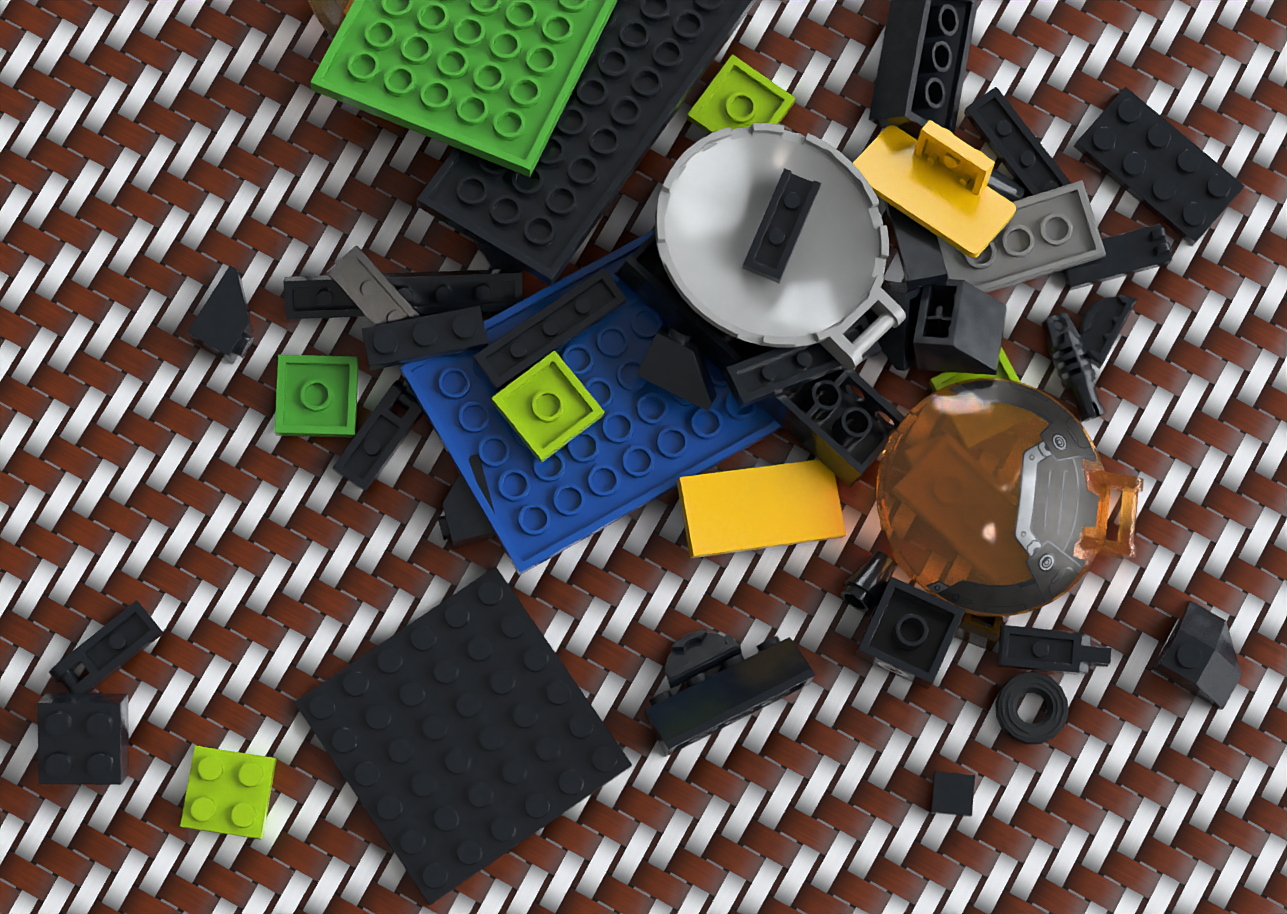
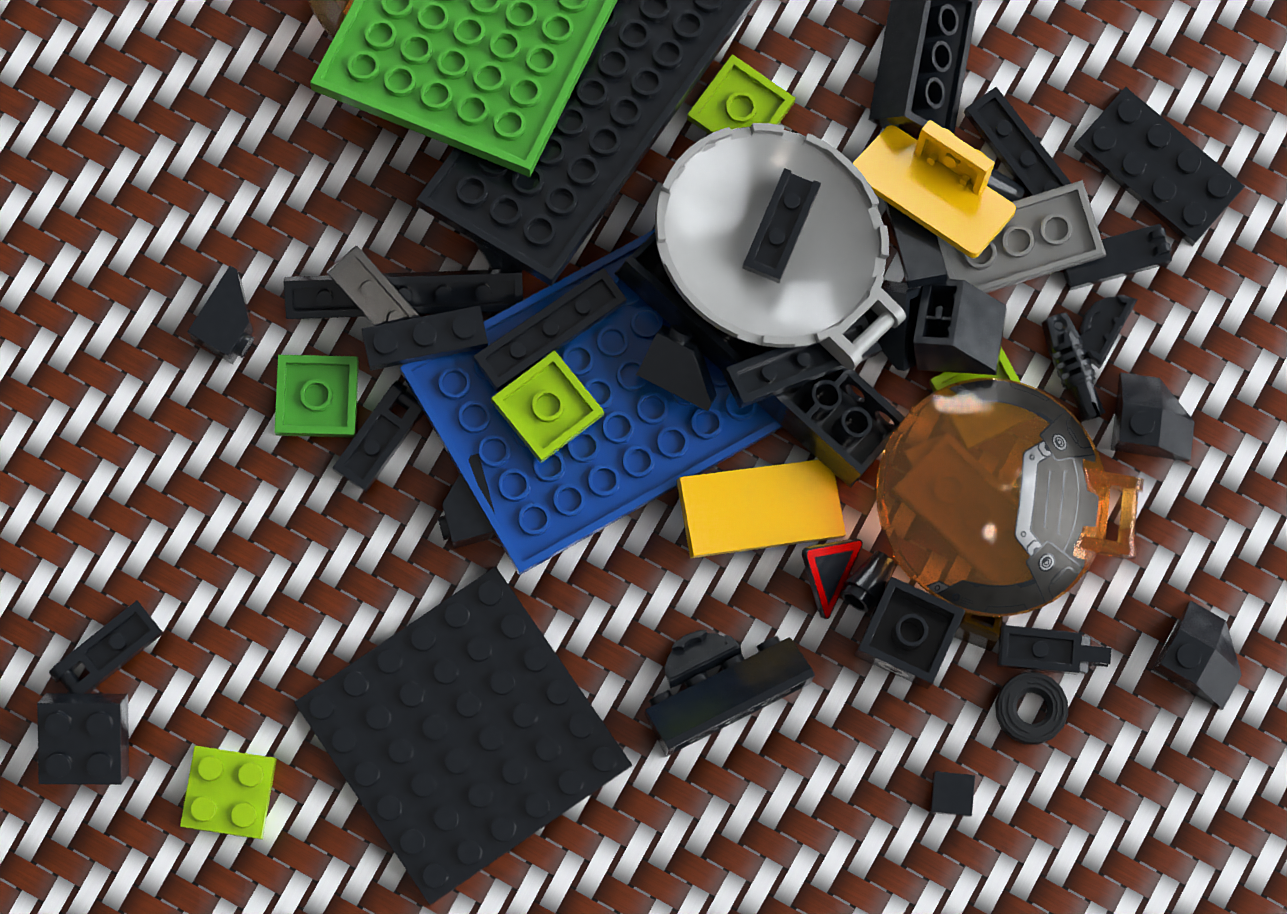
(827, 569): none -> piece
(1150, 420): none -> black slope

